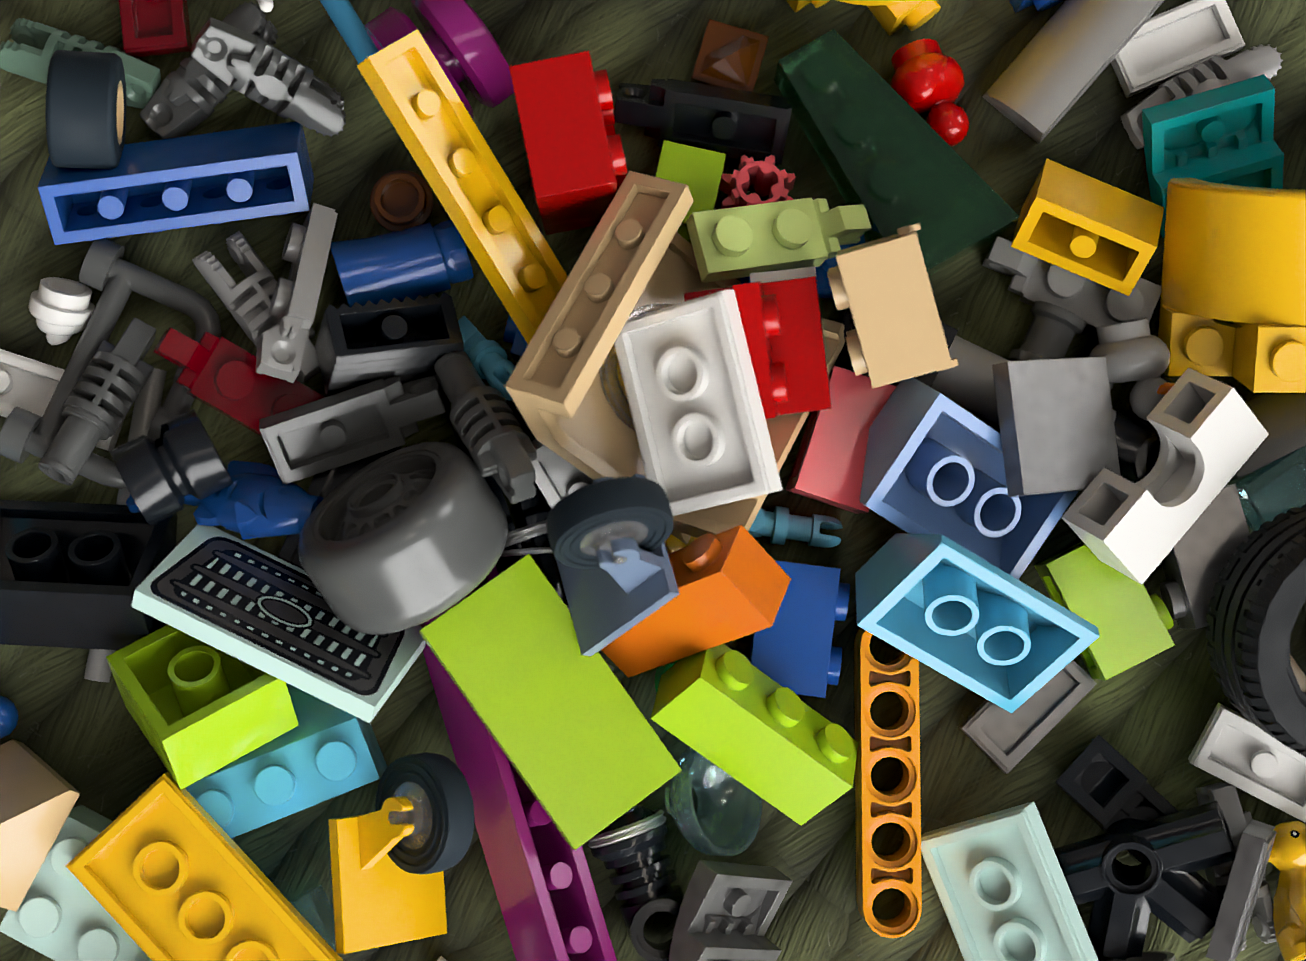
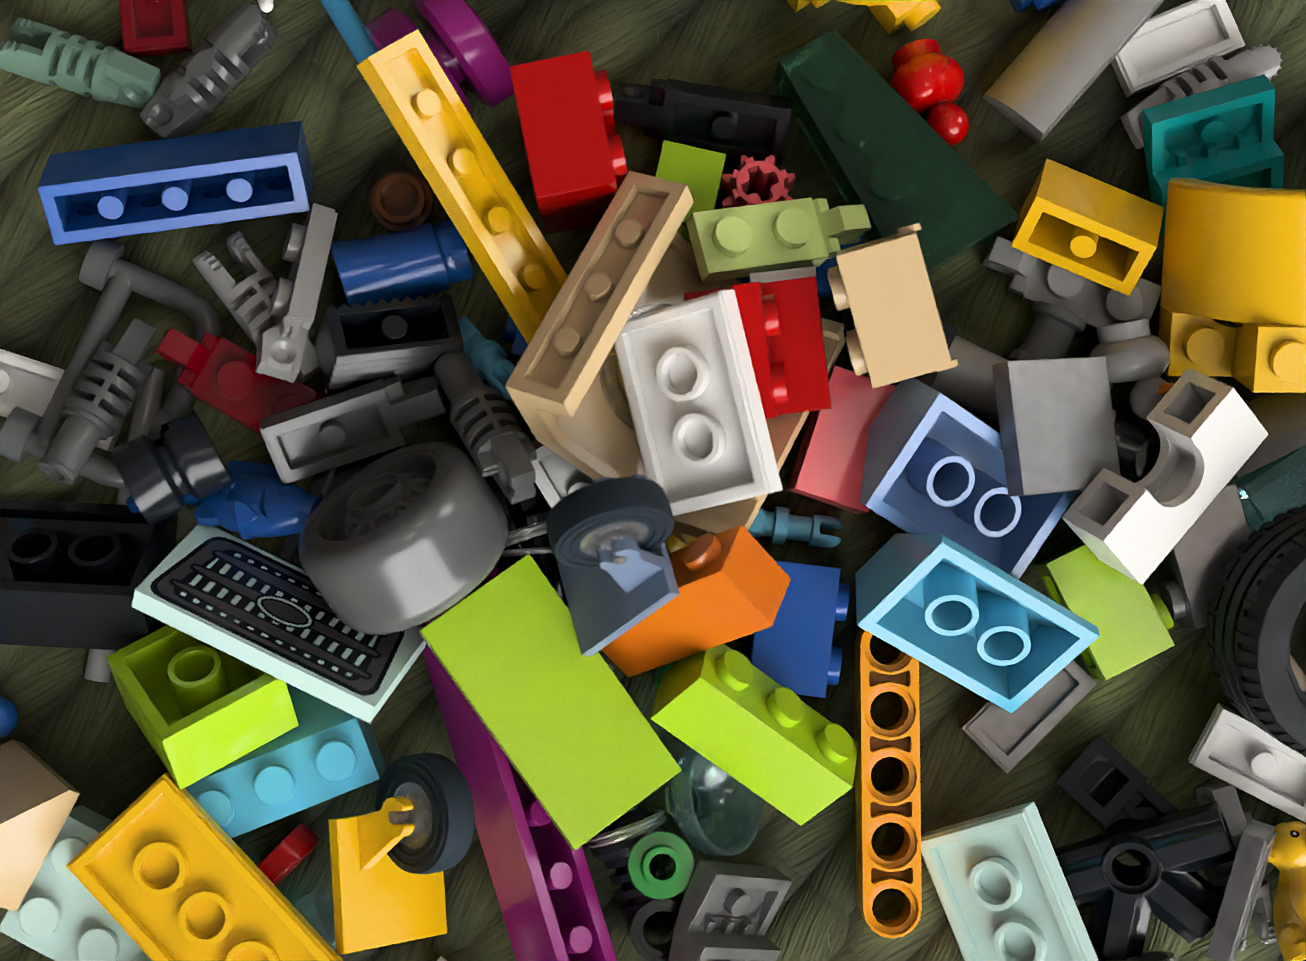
(61, 308): white plate -> none
(85, 109): black wheel -> none
(269, 77): dark grey hinge -> none
(289, 854): none -> red tile
(650, 846): none -> green plate
(729, 57): reddish brown tile -> none

